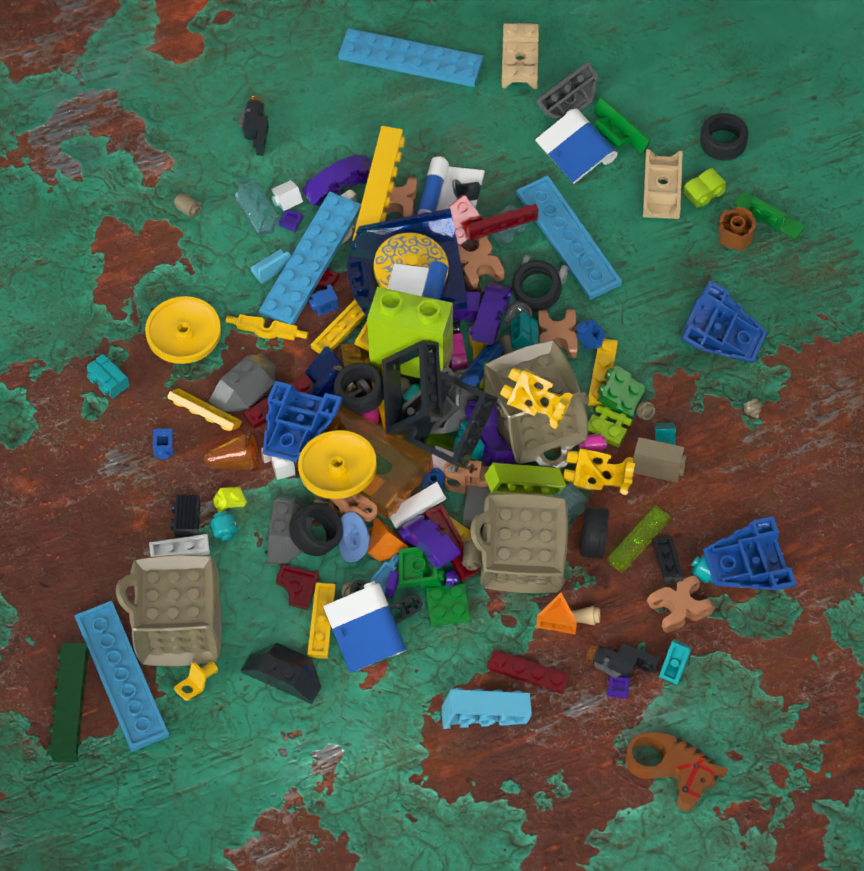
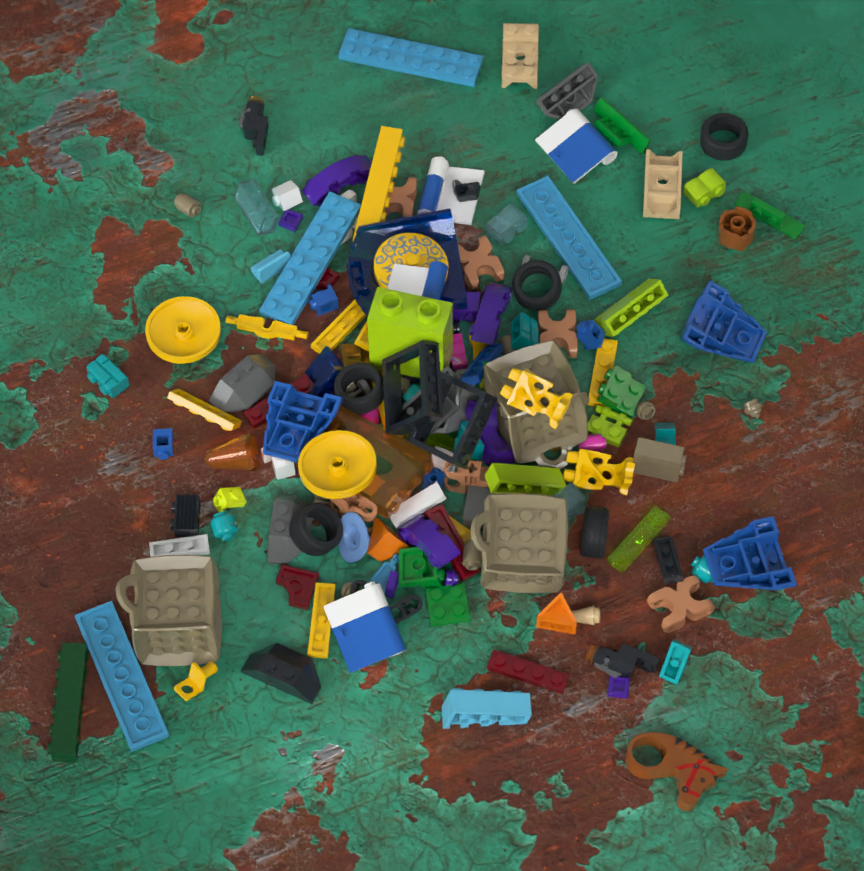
(463, 214): plate -> none
(502, 222): dark red plate -> none
(514, 309): clear hair -> none
(631, 307): none -> lime brick

